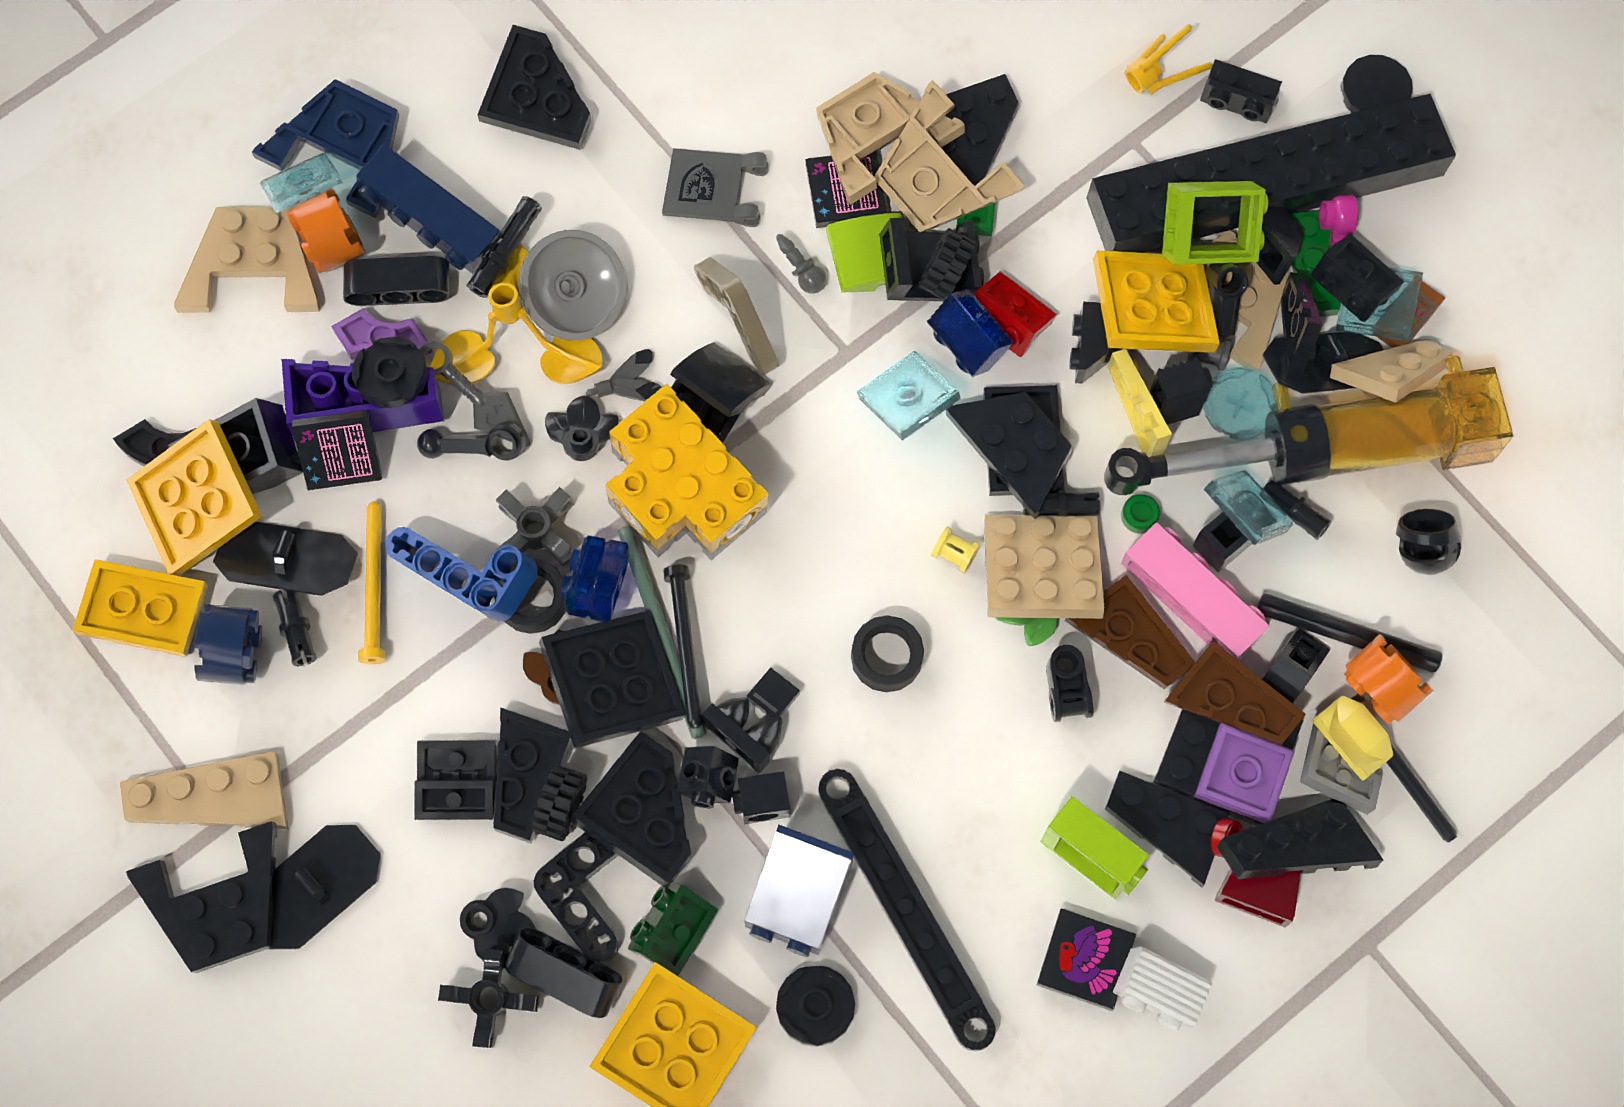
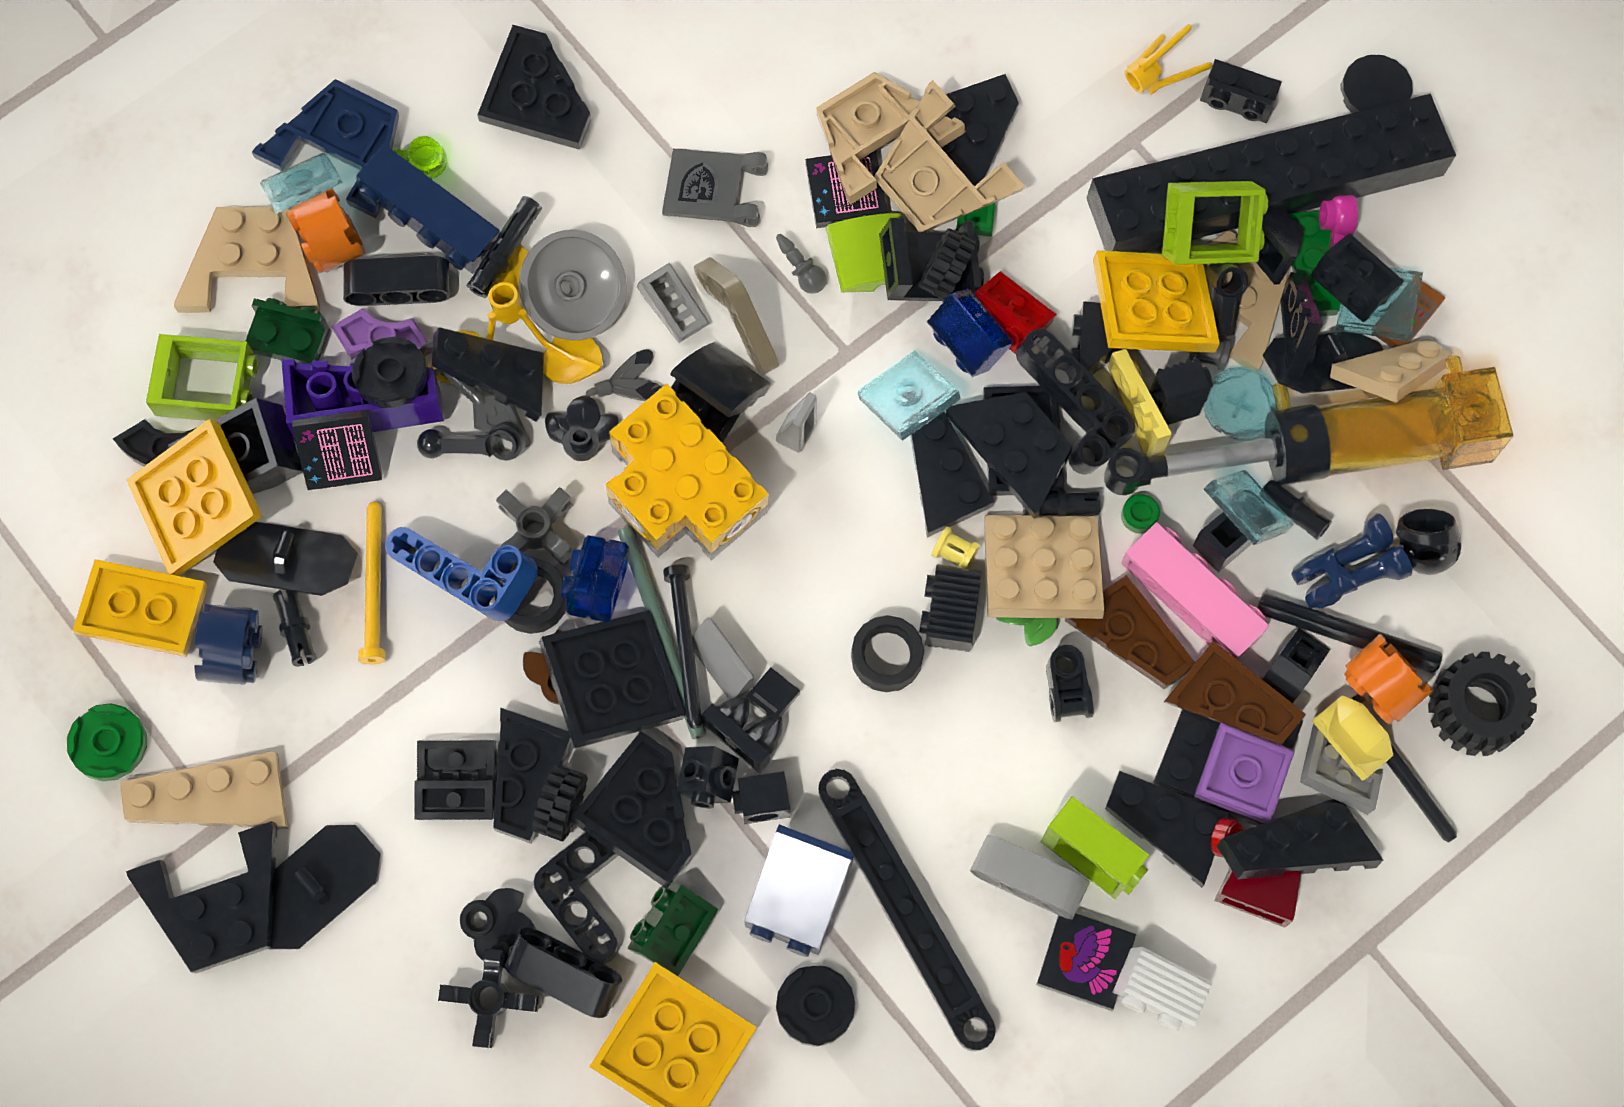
(106, 742): none -> green tile
(166, 367): none -> lime window
(287, 331): none -> dark green bracket
(426, 156): none -> clear neon green piece
(498, 367): none -> black wing
(668, 274): none -> light grey slope
(722, 660): none -> light grey slope
(799, 424): none -> light grey slope
(946, 477): none -> black wing
(952, 607): none -> black brick
(1029, 876): none -> light grey beam
(1069, 399): none -> black beam
(1375, 538): none -> dark blue piece
(1498, 679): none -> black tyre

